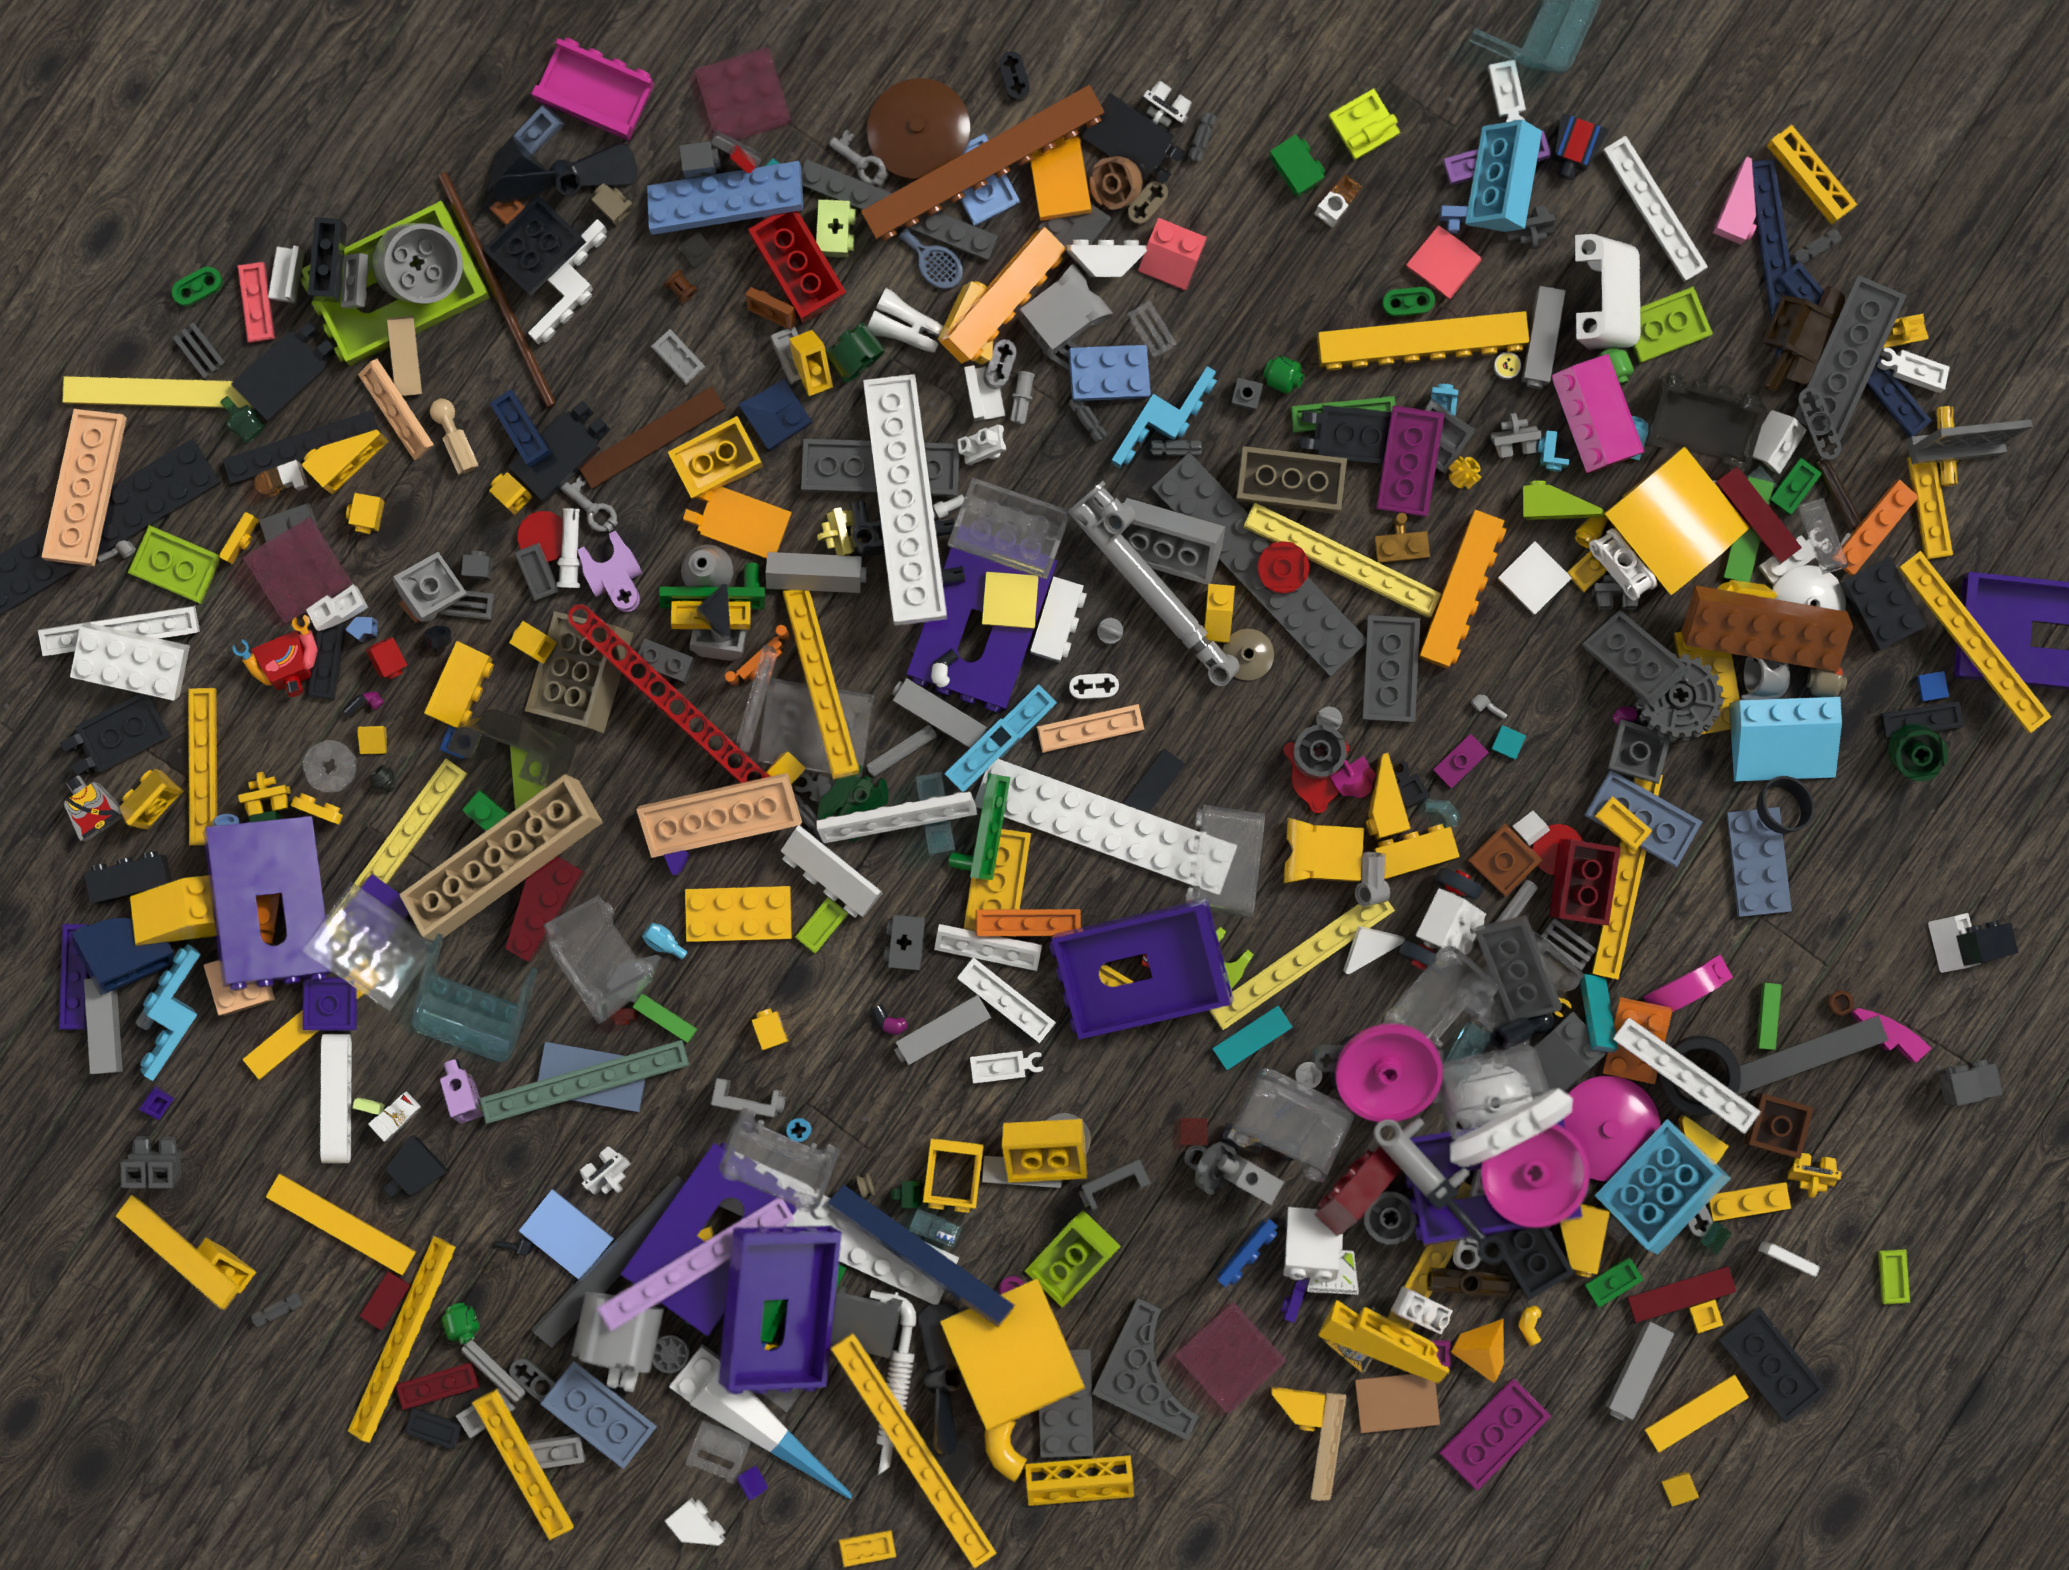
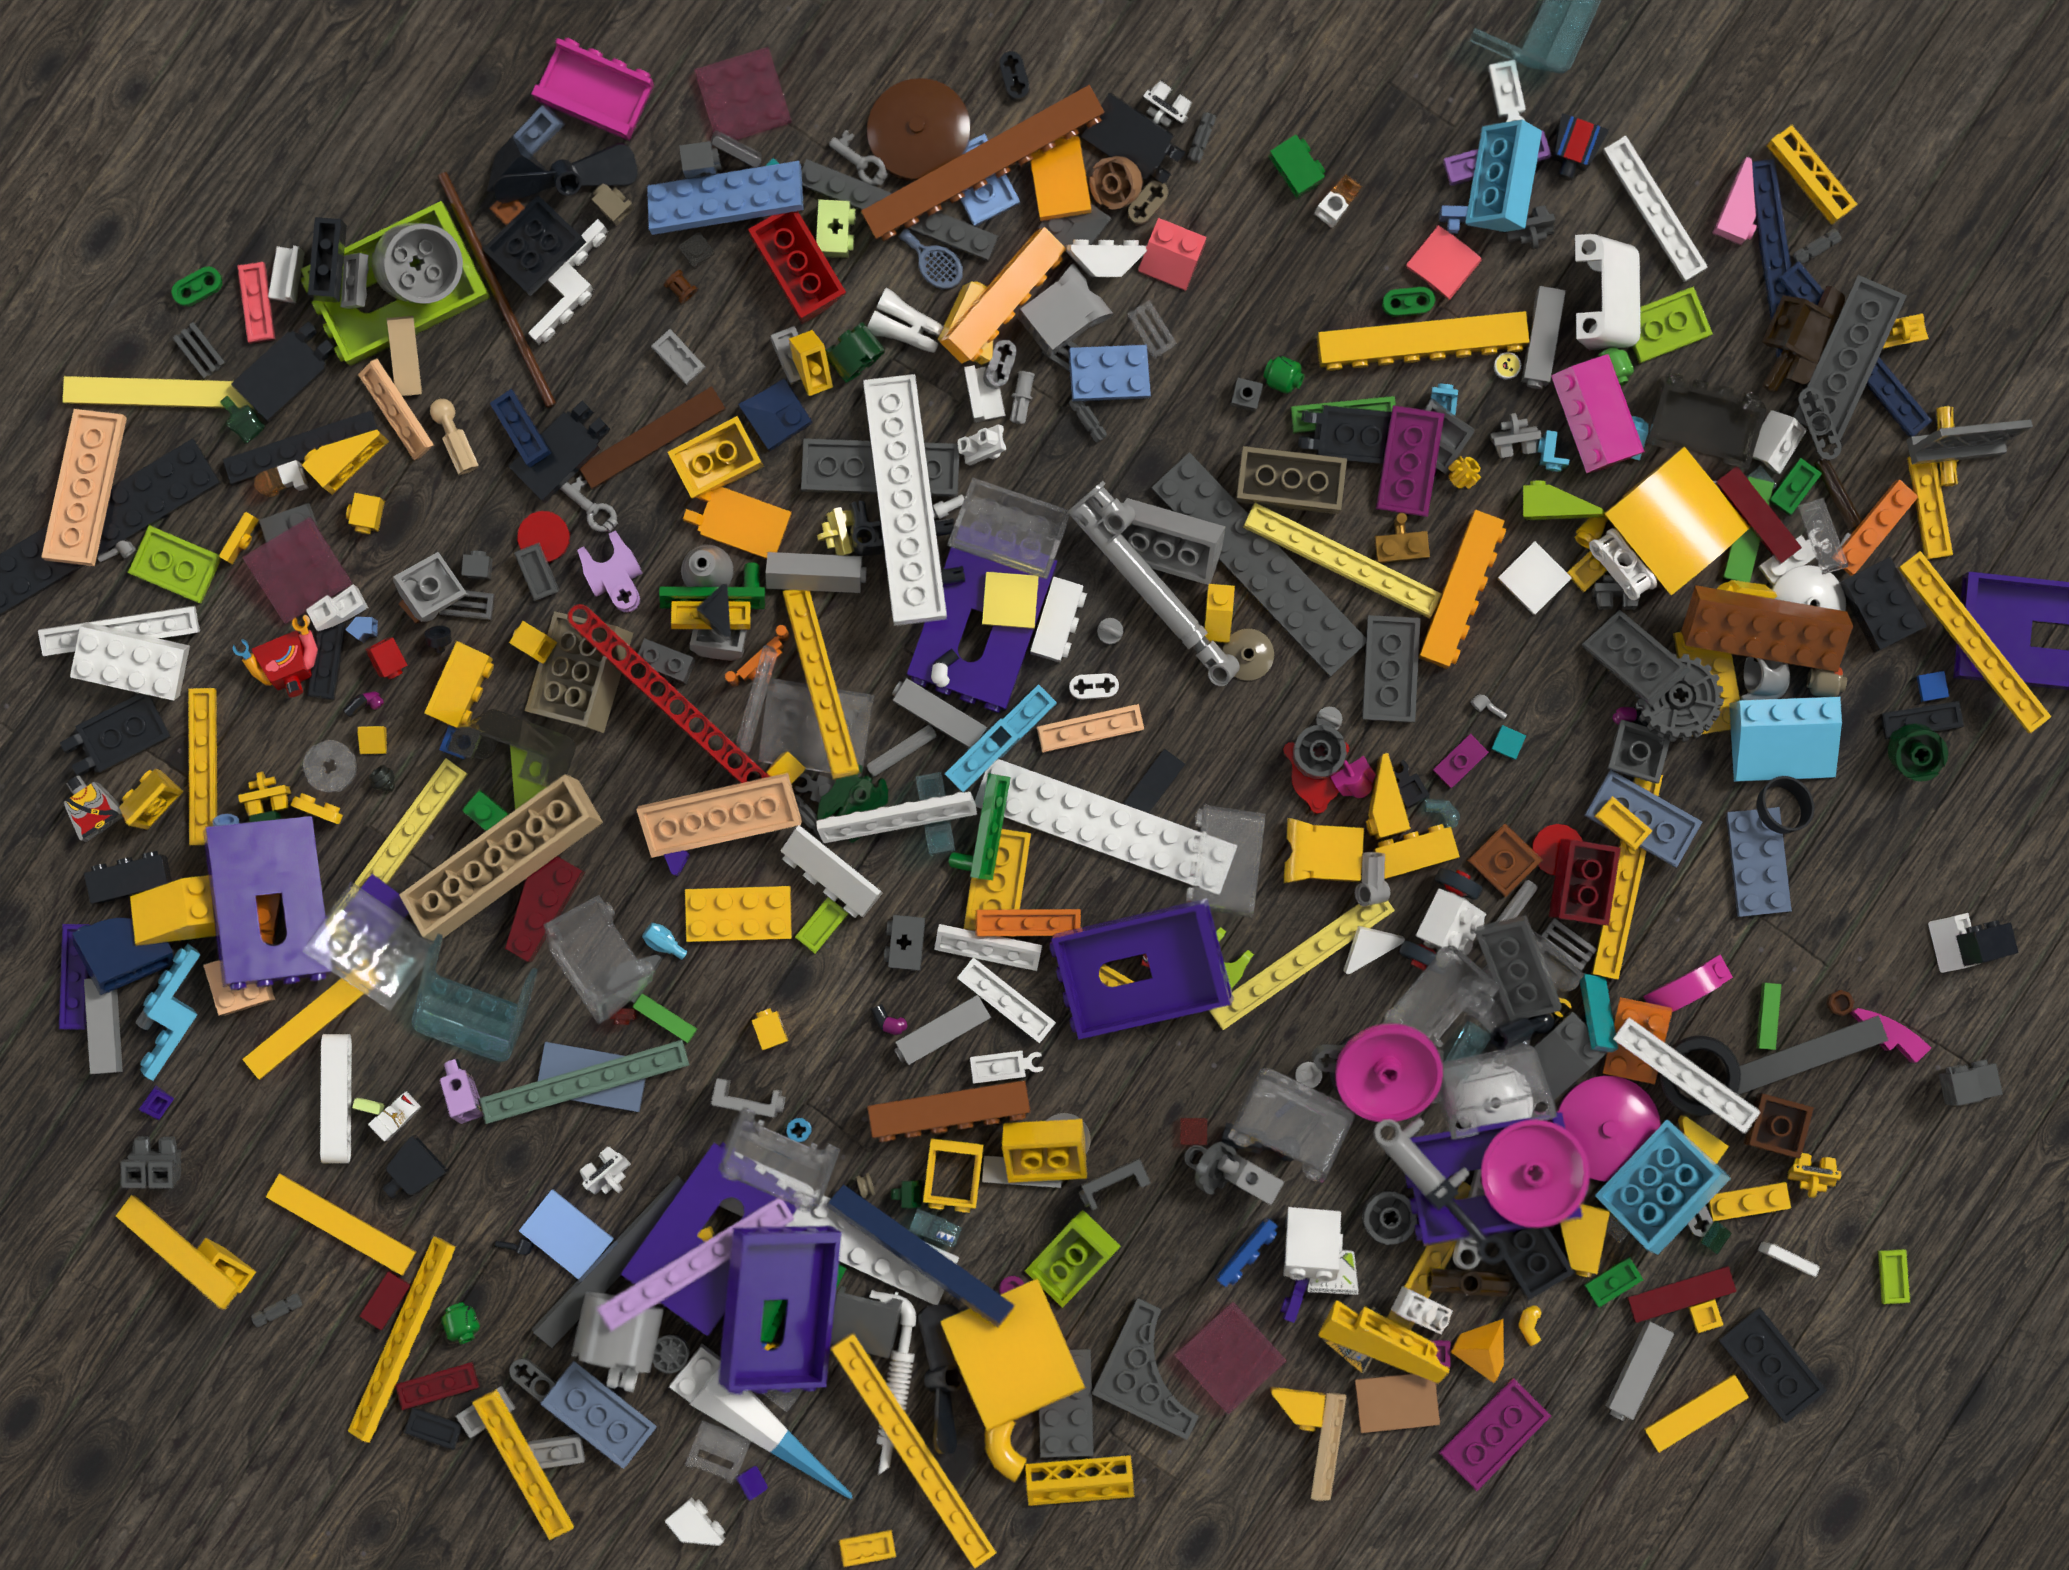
(329, 1005): dark purple tile -> none
(493, 1371): light grey axle -> none
(510, 492): yellow slope -> none
(569, 561): white pin -> none
(742, 159): red tile -> none
(771, 308): dark orange plate -> none
(948, 1109): none -> dark orange brick
(1164, 418): medium azure bracket -> none
(1176, 448): dark grey axle -> none
(1252, 1037): teal tile -> none
(1283, 567): red tile -> none
(1357, 1190): dark red brick -> none
(1364, 124): neon yellow plate -> none
(1511, 1128): white brick -> none
(1531, 828): white tile -> none
(1680, 1489): yellow slope -> none
(1915, 369): white plate -> none

